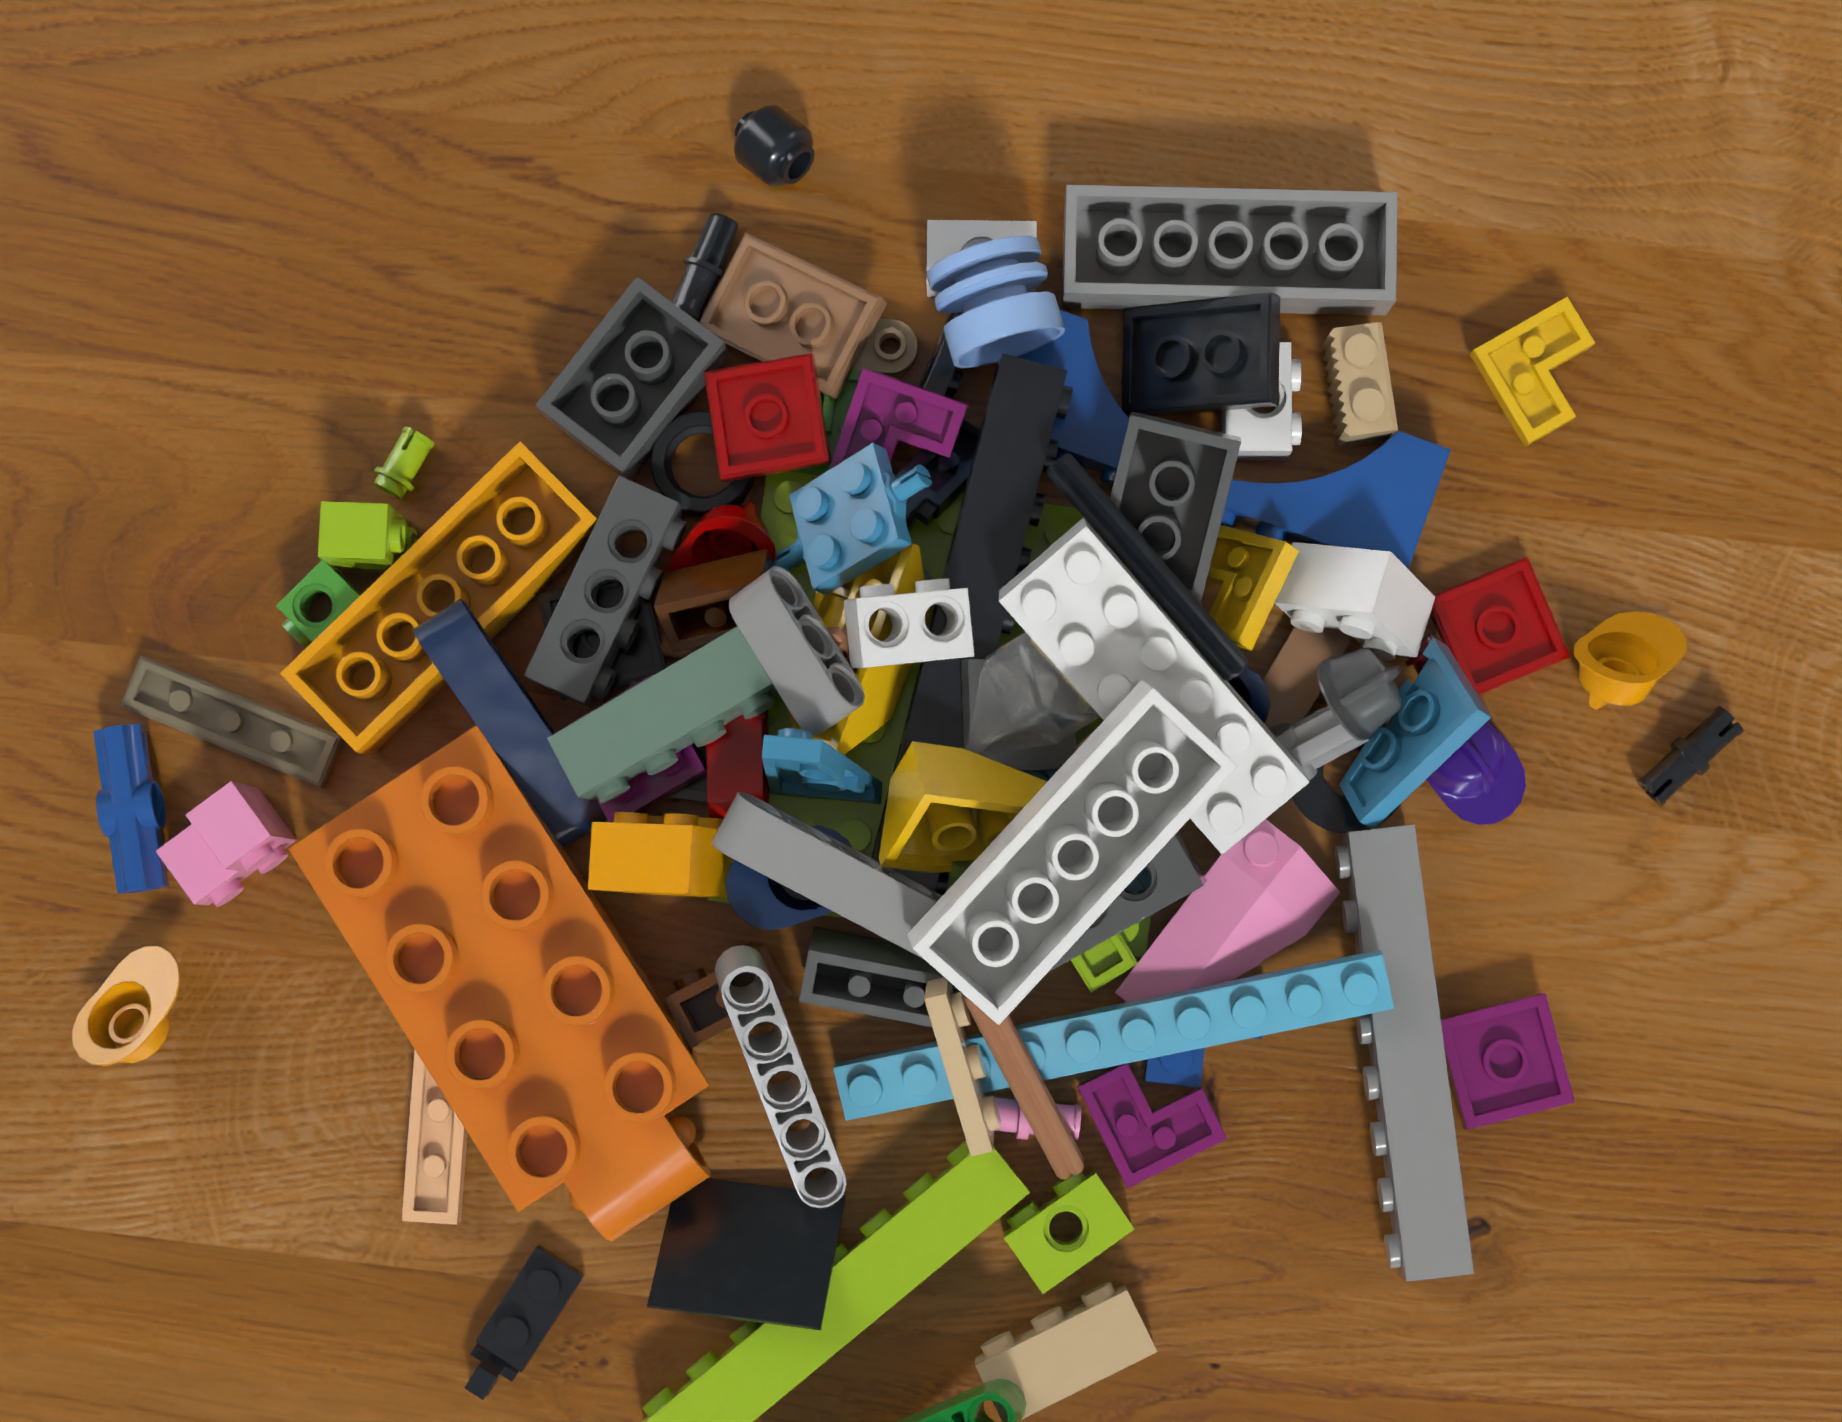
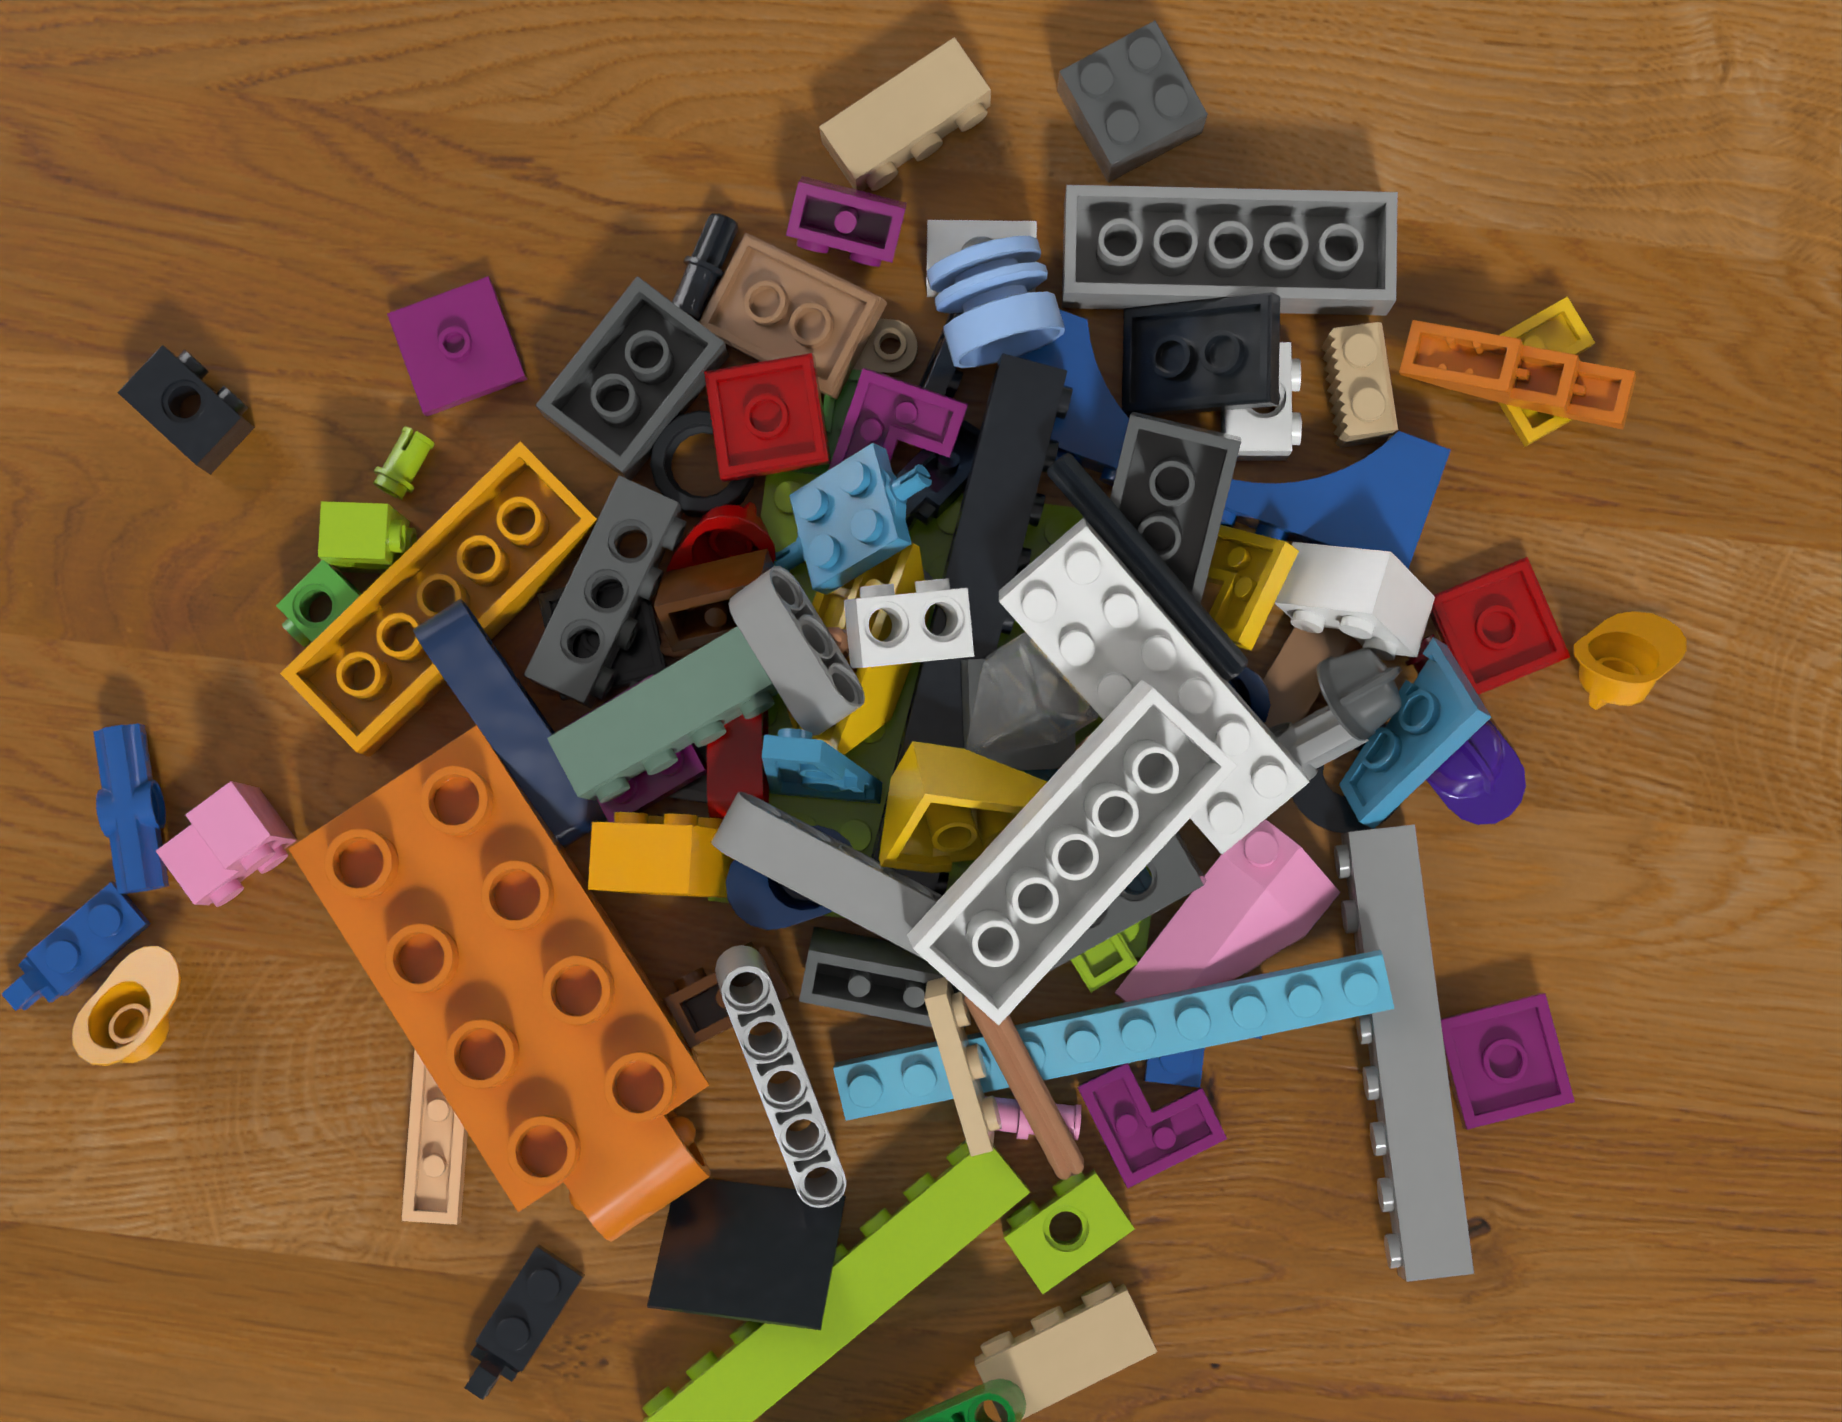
(77, 948): none -> blue hinge
(159, 392): none -> black brick
(232, 721): dark tan tile -> none
(457, 346): none -> magenta plate
(773, 146): black head -> none
(845, 220): none -> magenta brick
(907, 117): none -> tan brick
(1131, 101): none -> dark grey brick
(1517, 374): none -> orange slope
(1690, 756): black pin -> none

